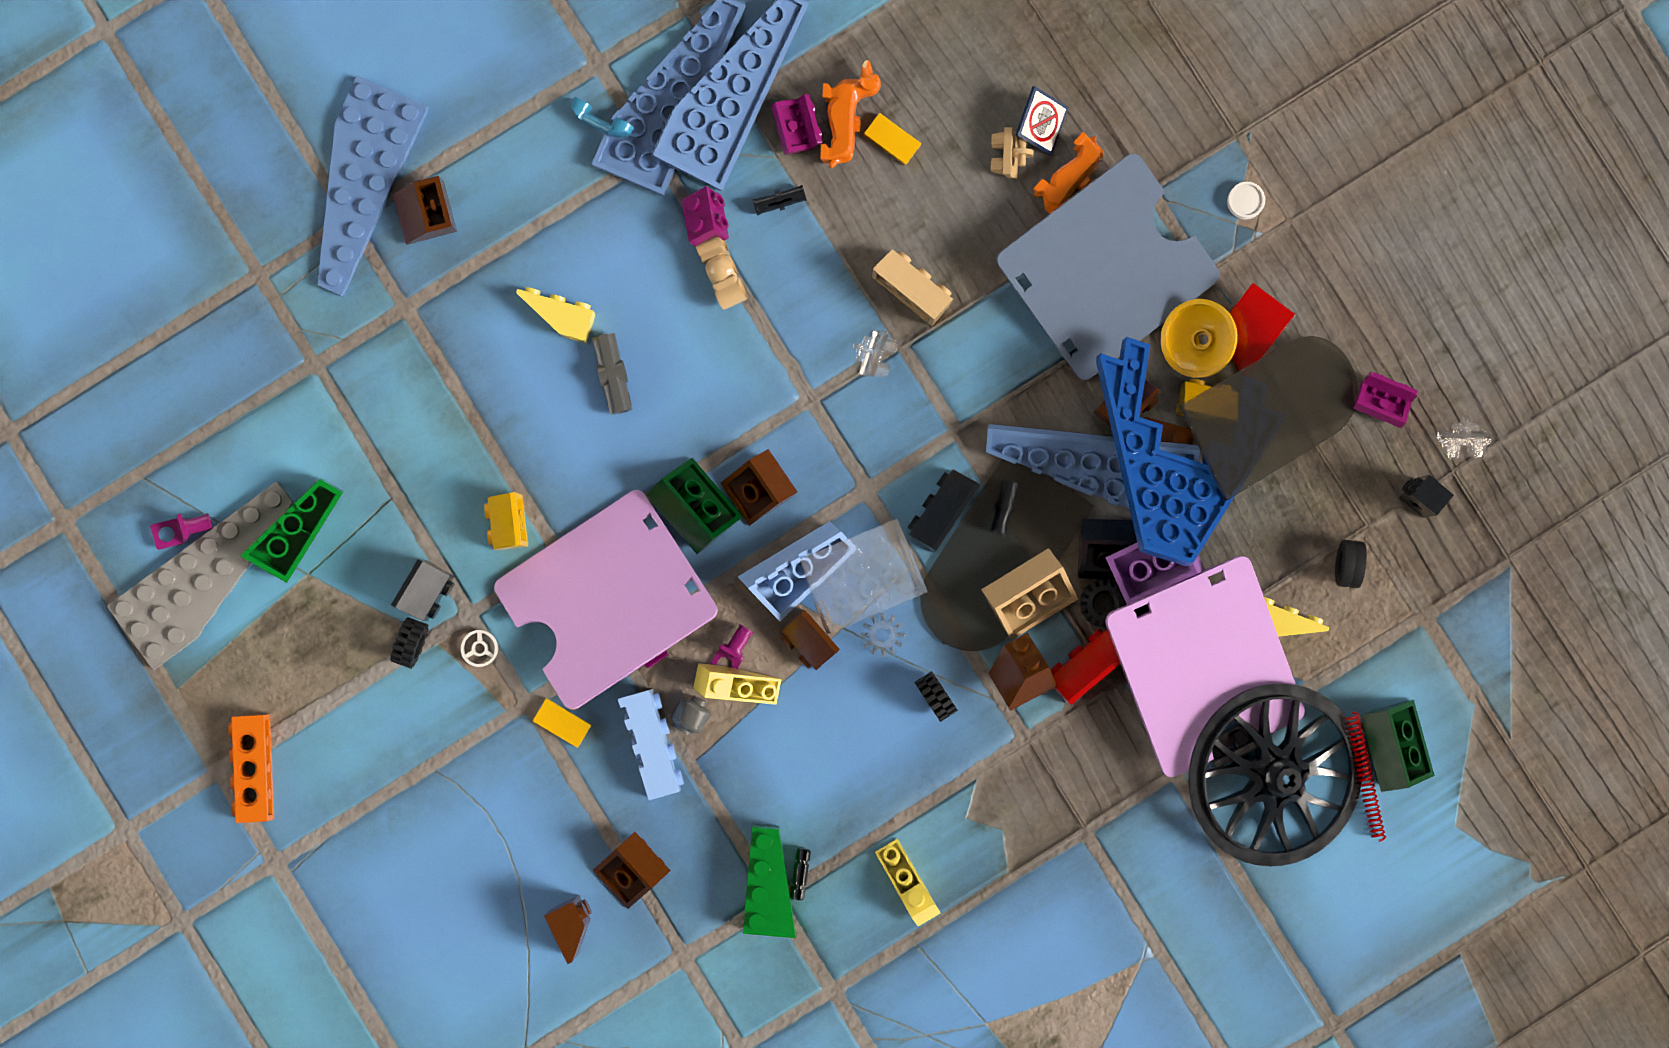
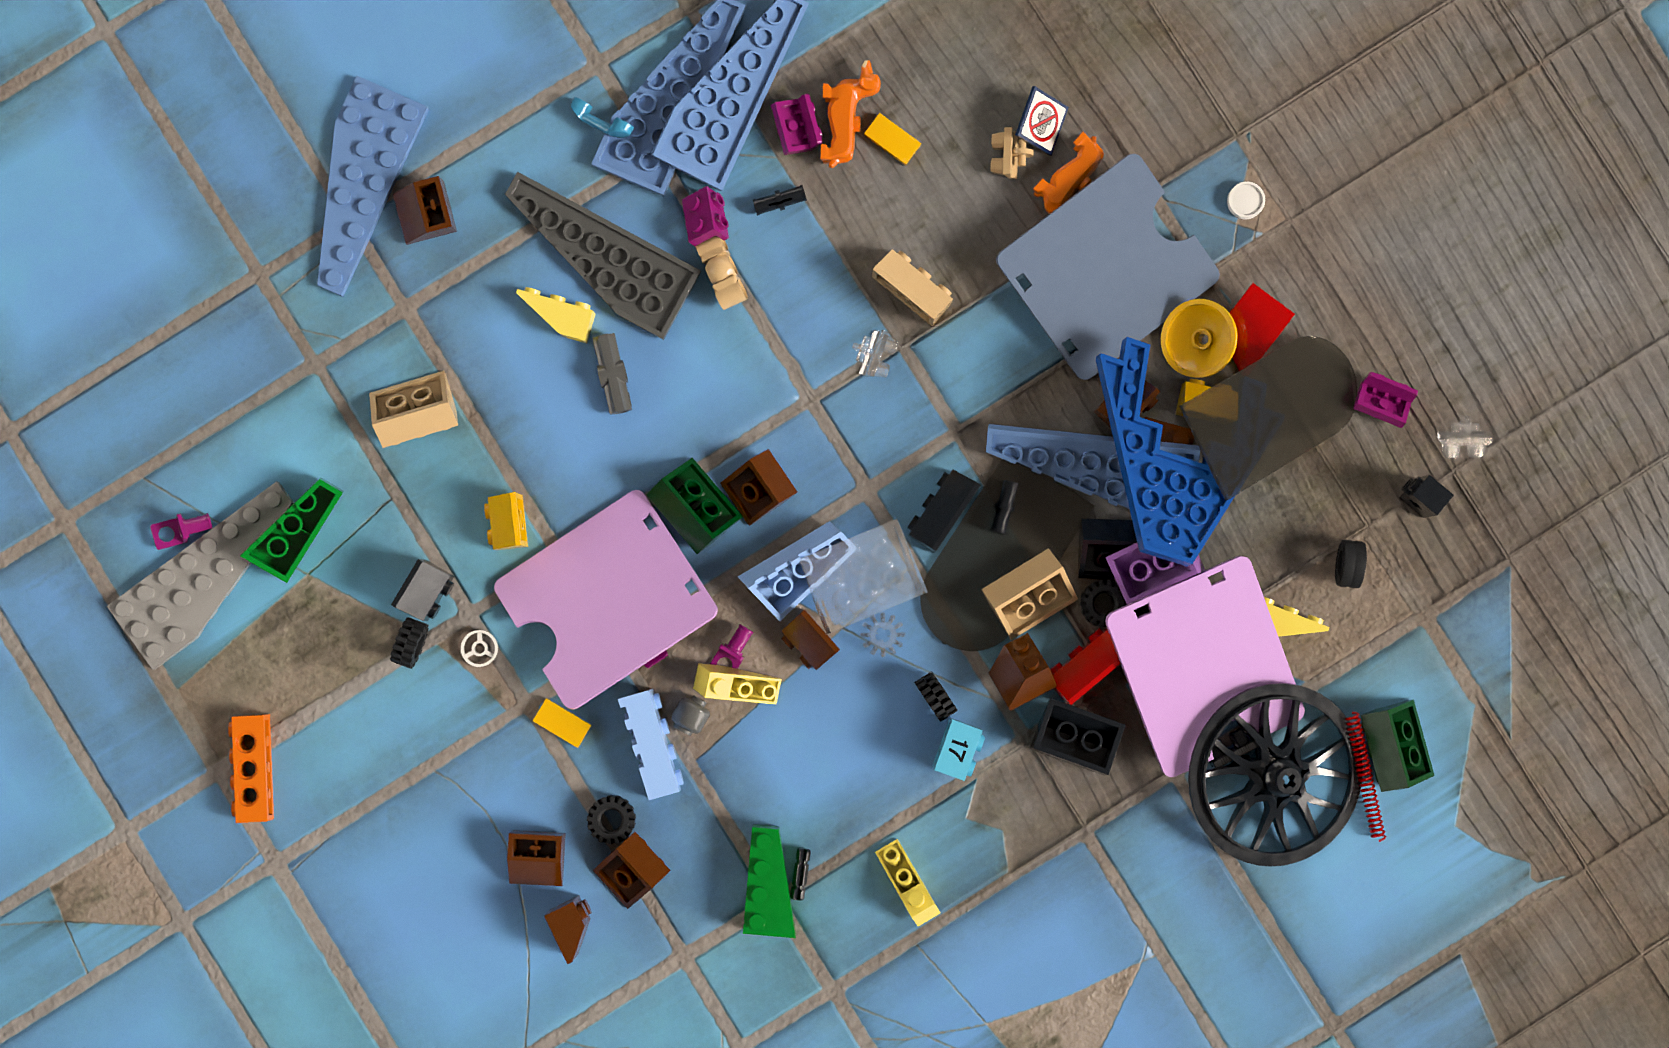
(413, 409): none -> tan slope
(536, 858): none -> reddish brown slope
(595, 824): none -> black tyre
(623, 269): none -> dark grey wing
(957, 749): none -> medium azure brick
(1077, 737): none -> black slope

